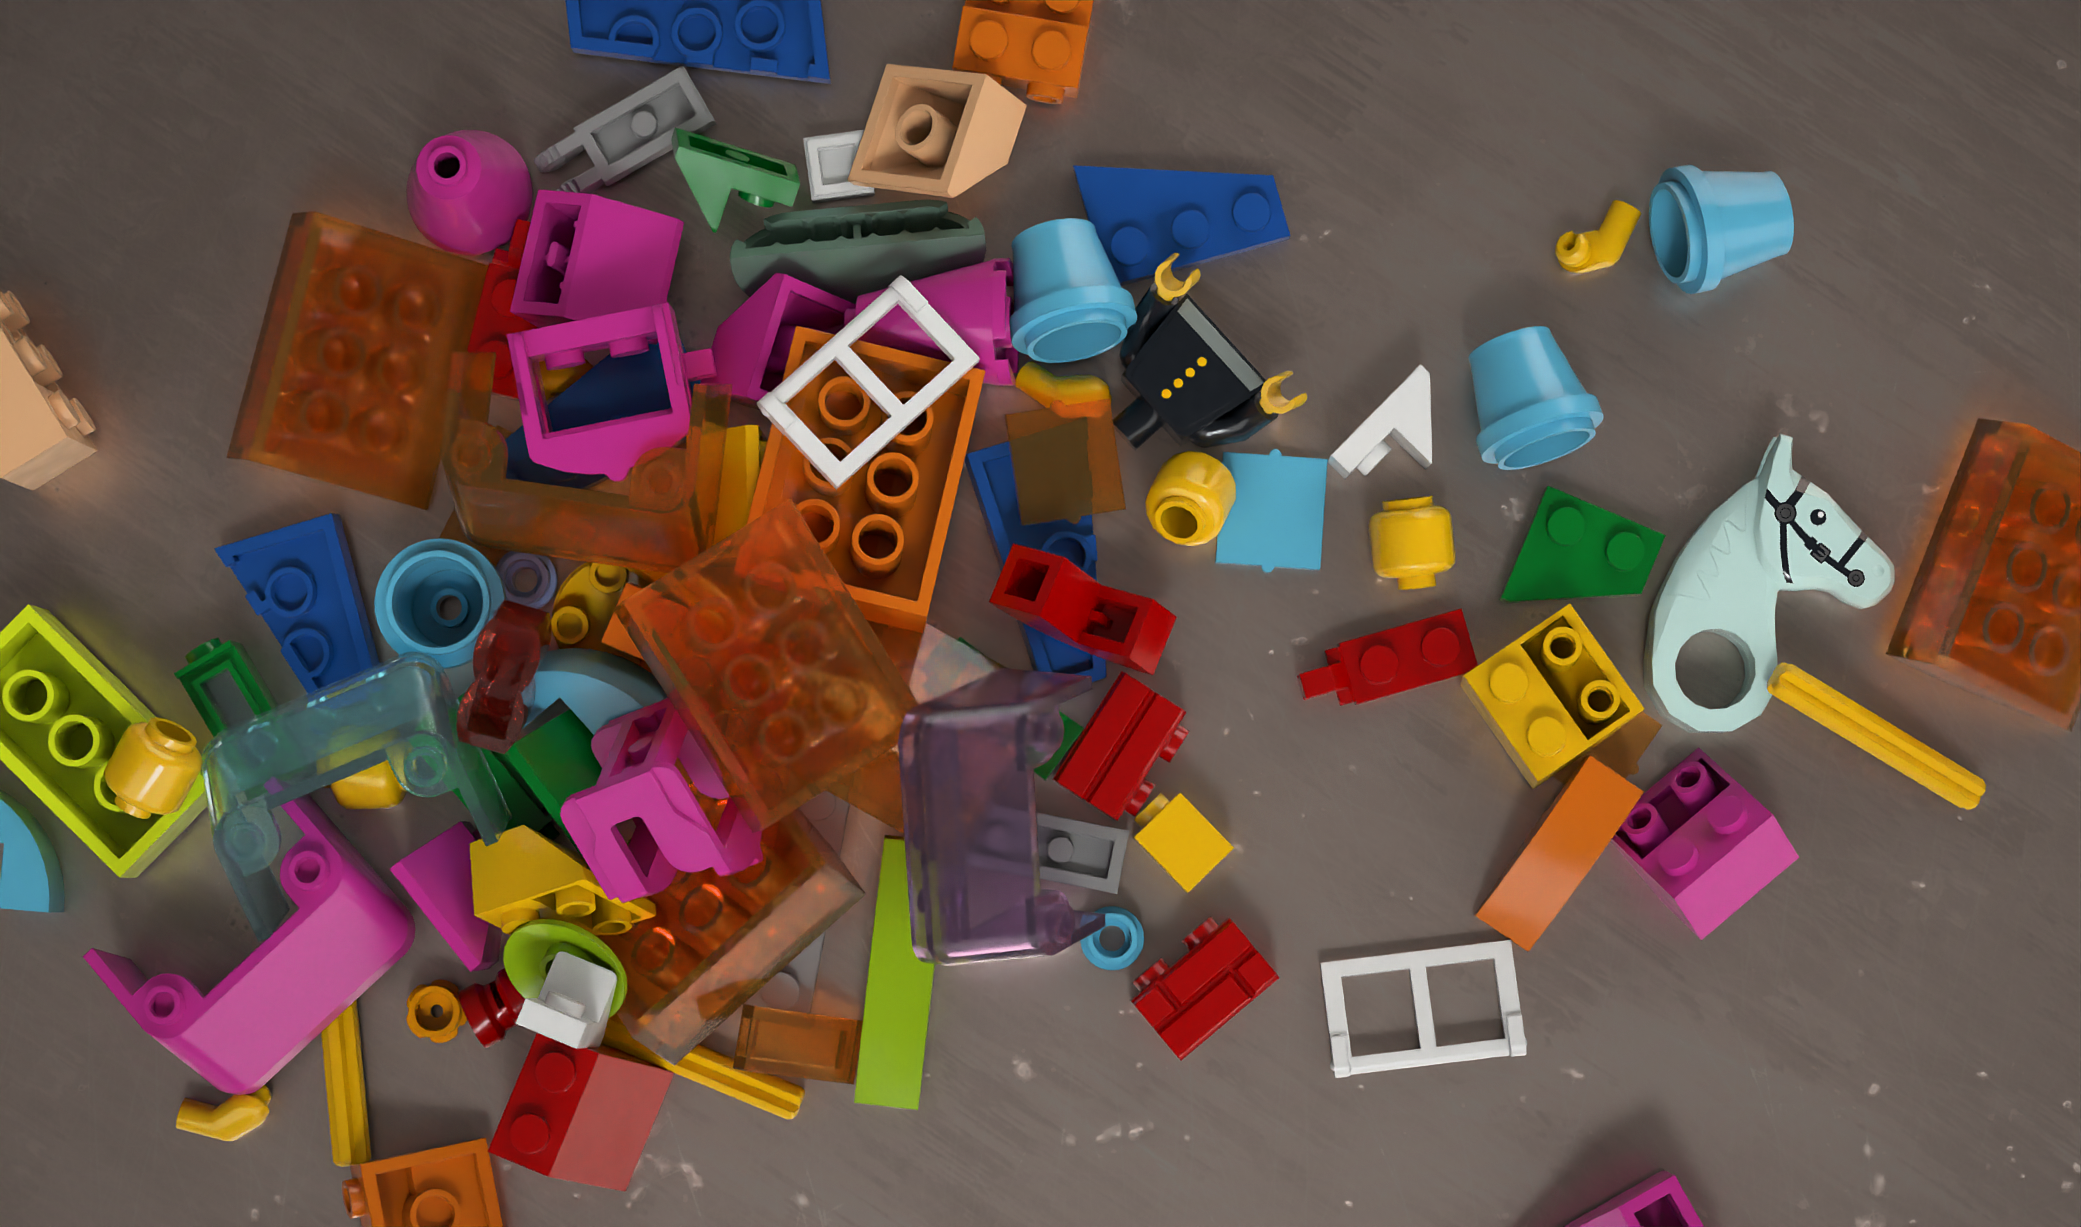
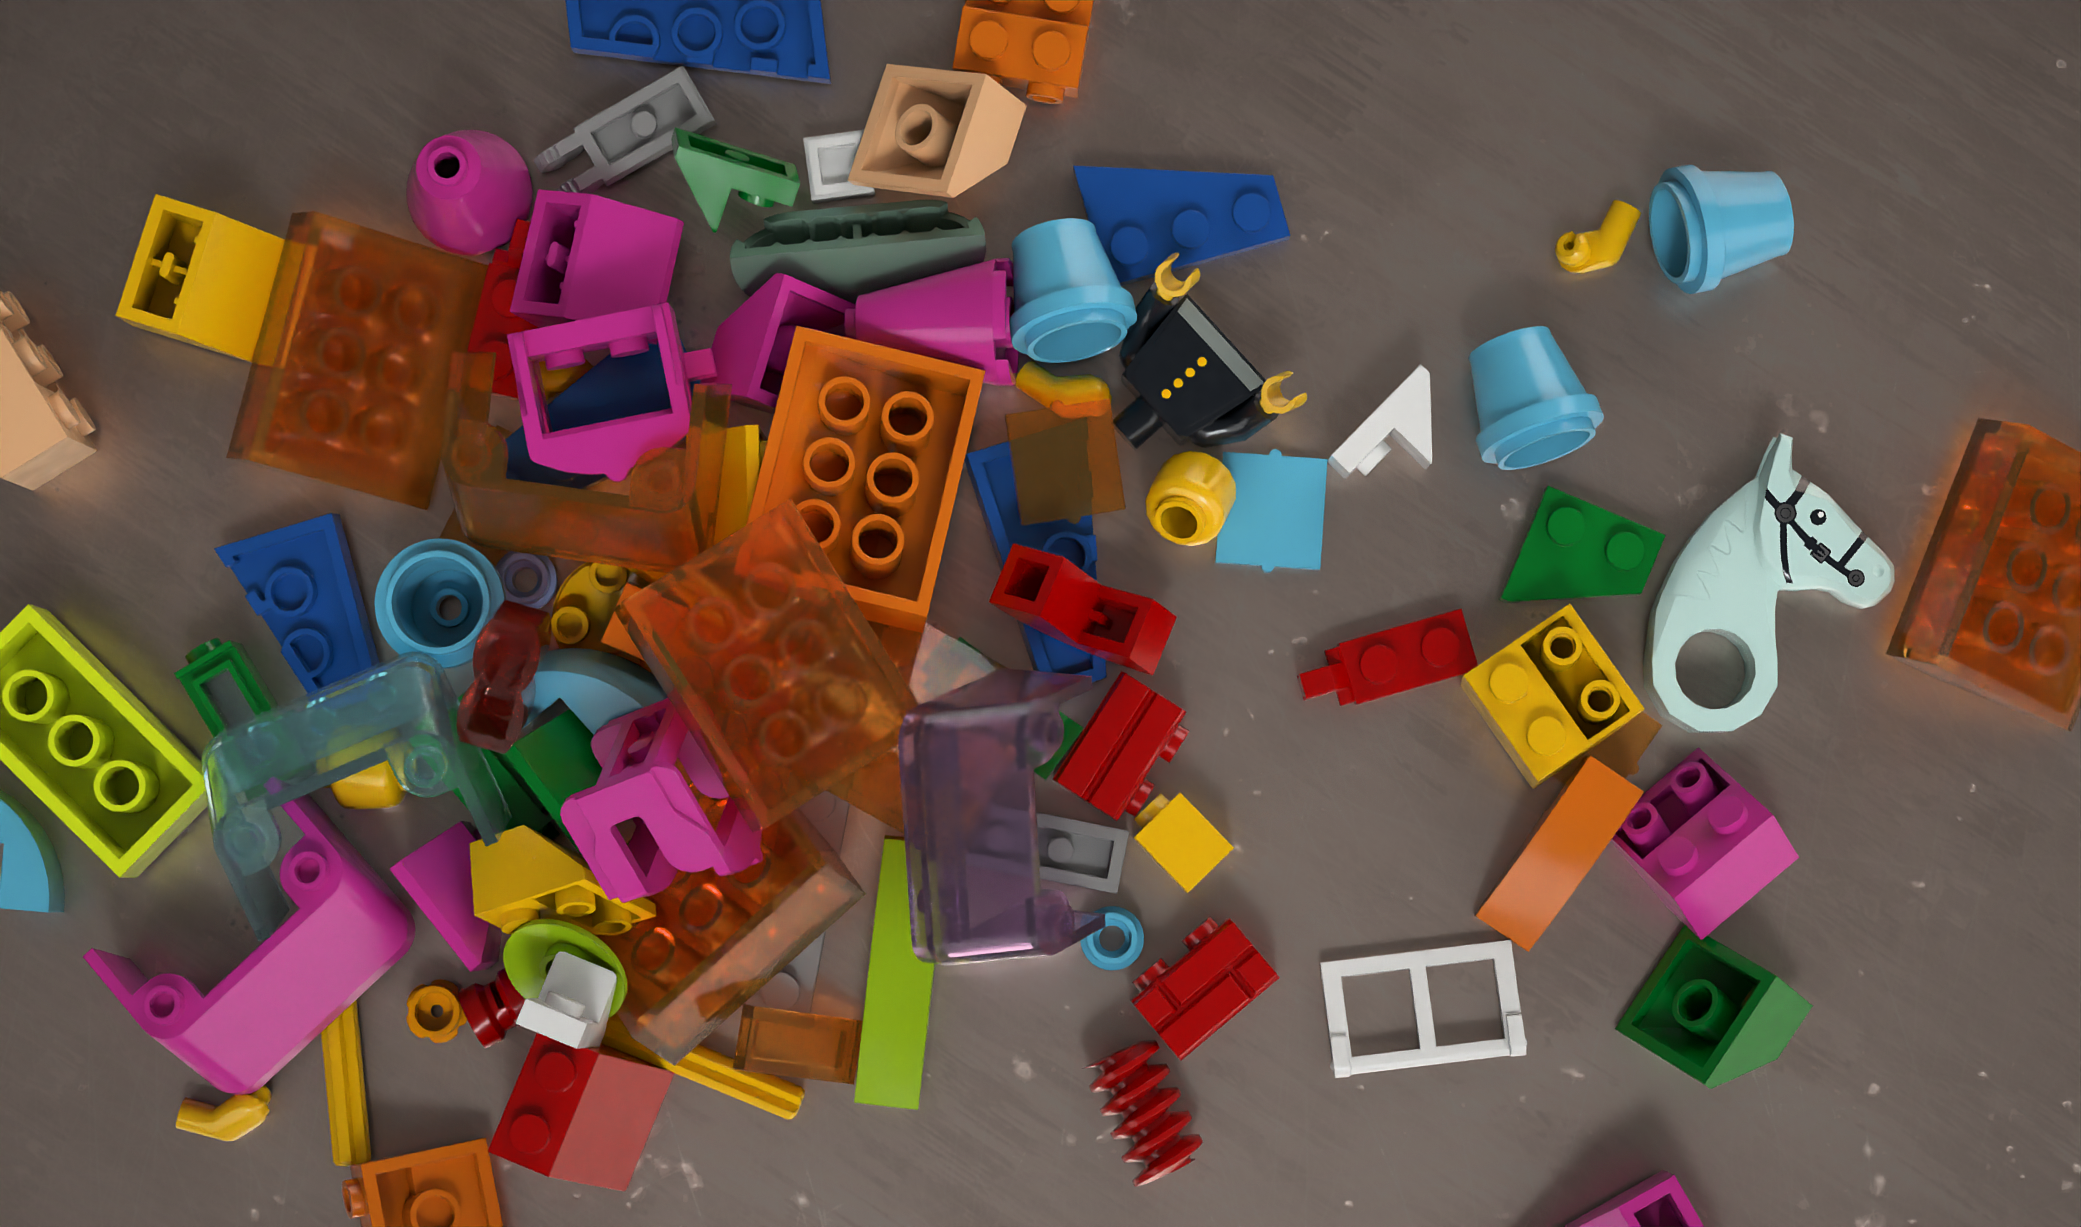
(153, 768): yellow head -> none
(201, 278): none -> yellow slope
(838, 348): white window -> none
(1145, 1111): none -> red piece
(1412, 541): yellow head -> none
(1713, 1011): none -> green slope
(1876, 736): yellow axle -> none

